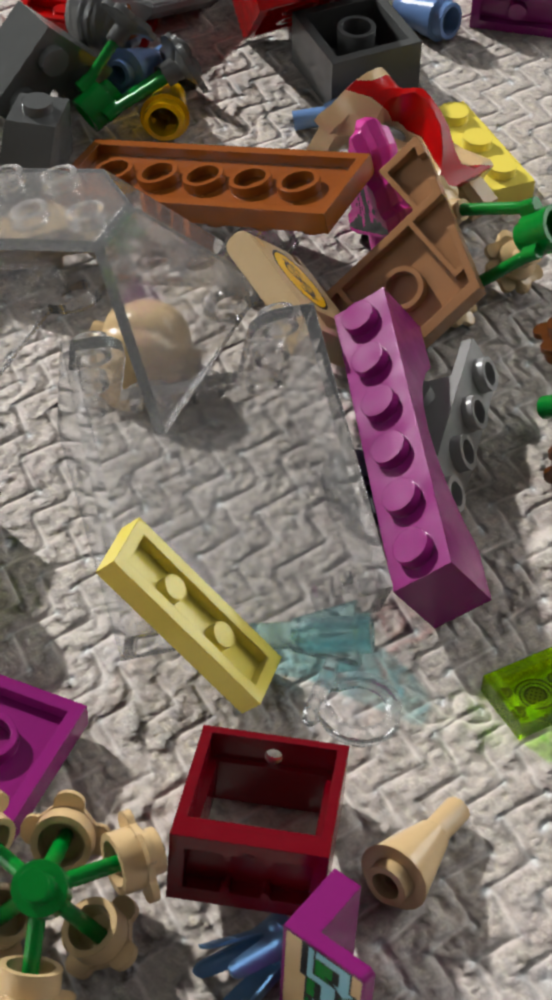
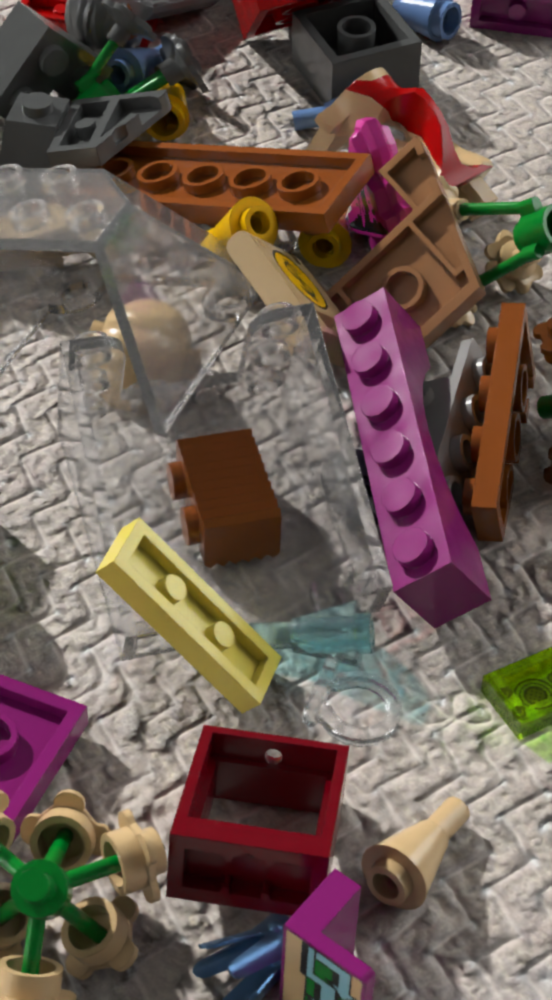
(104, 126): none -> dark grey wing
(226, 498): none -> dark orange brick
(249, 215): none -> yellow cone
(327, 249): none -> yellow cone
(505, 408): none -> dark orange wing
(507, 176): light yellow plate -> none

